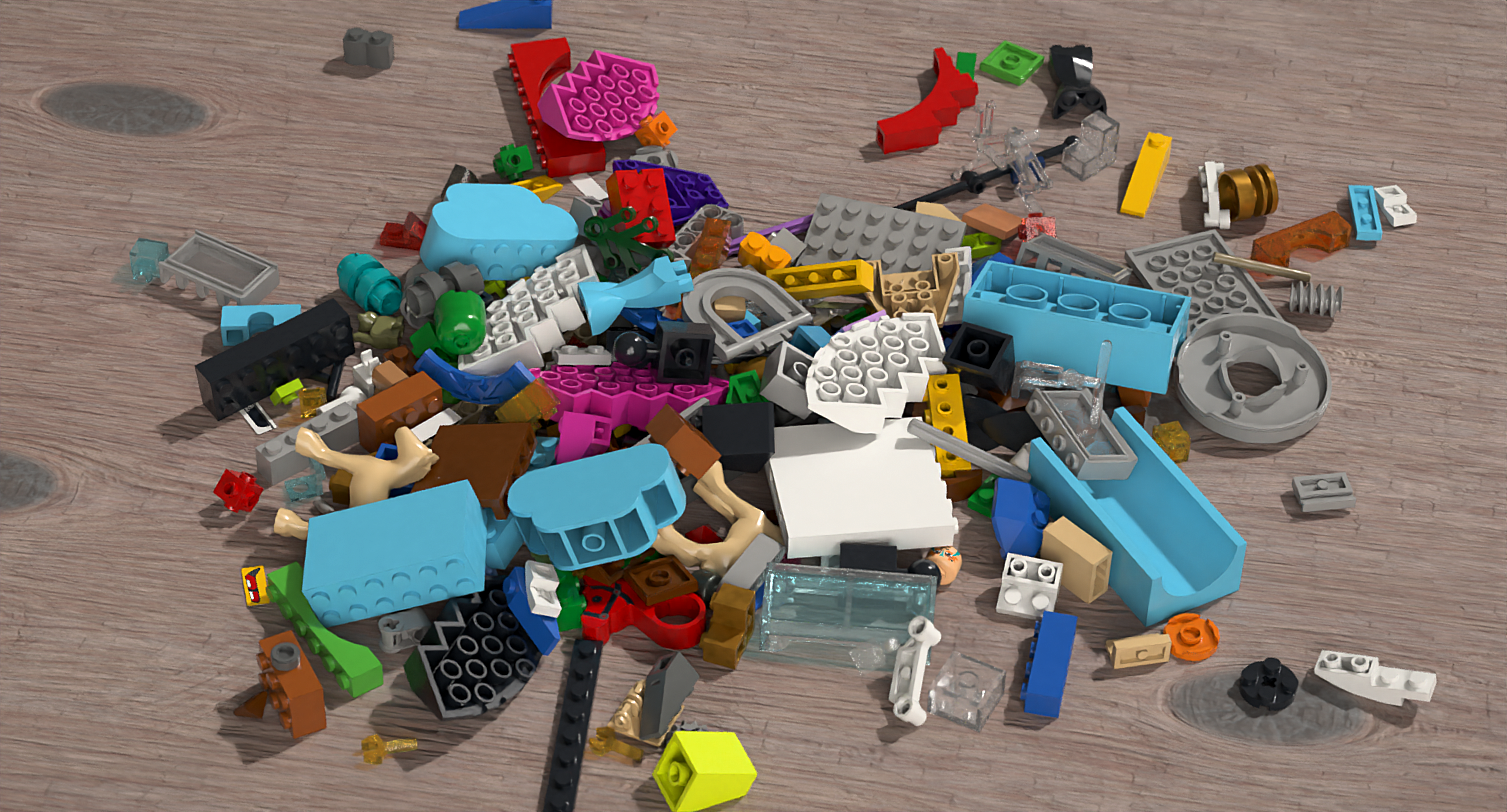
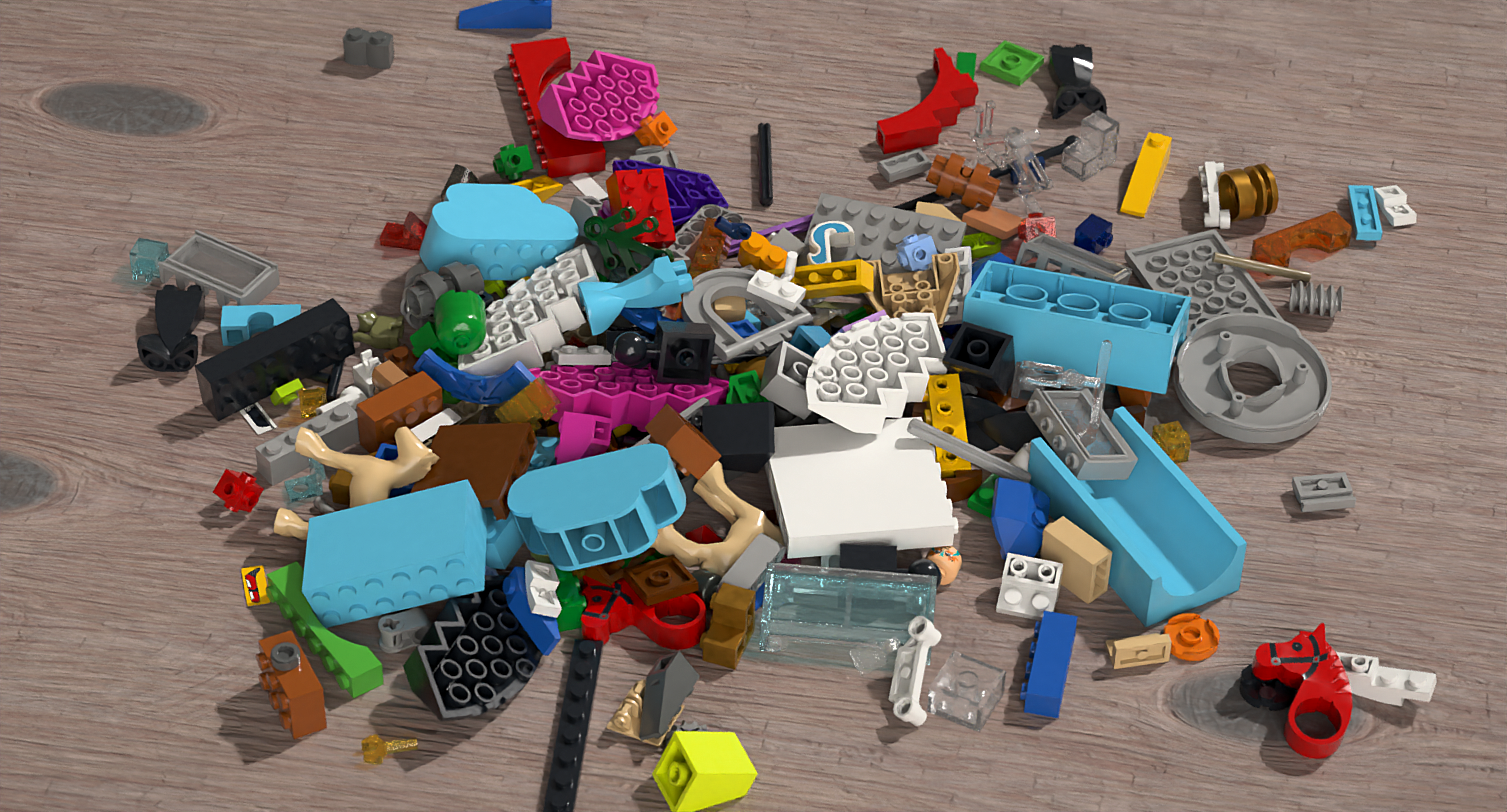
(176, 318): none -> black hips
(253, 707): reddish brown slope -> none
(370, 284): teal piece -> none
(611, 744): clear yellow bar -> none
(736, 231): none -> dark blue arm
(765, 164): none -> black axle
(778, 289): none -> white plate
(825, 236): none -> white animal
(904, 165): none -> light grey plate
(916, 252): none -> light blue brick
(955, 177): none -> dark orange piece
(1094, 234): none -> clear blue brick
(1321, 683): none -> red animal

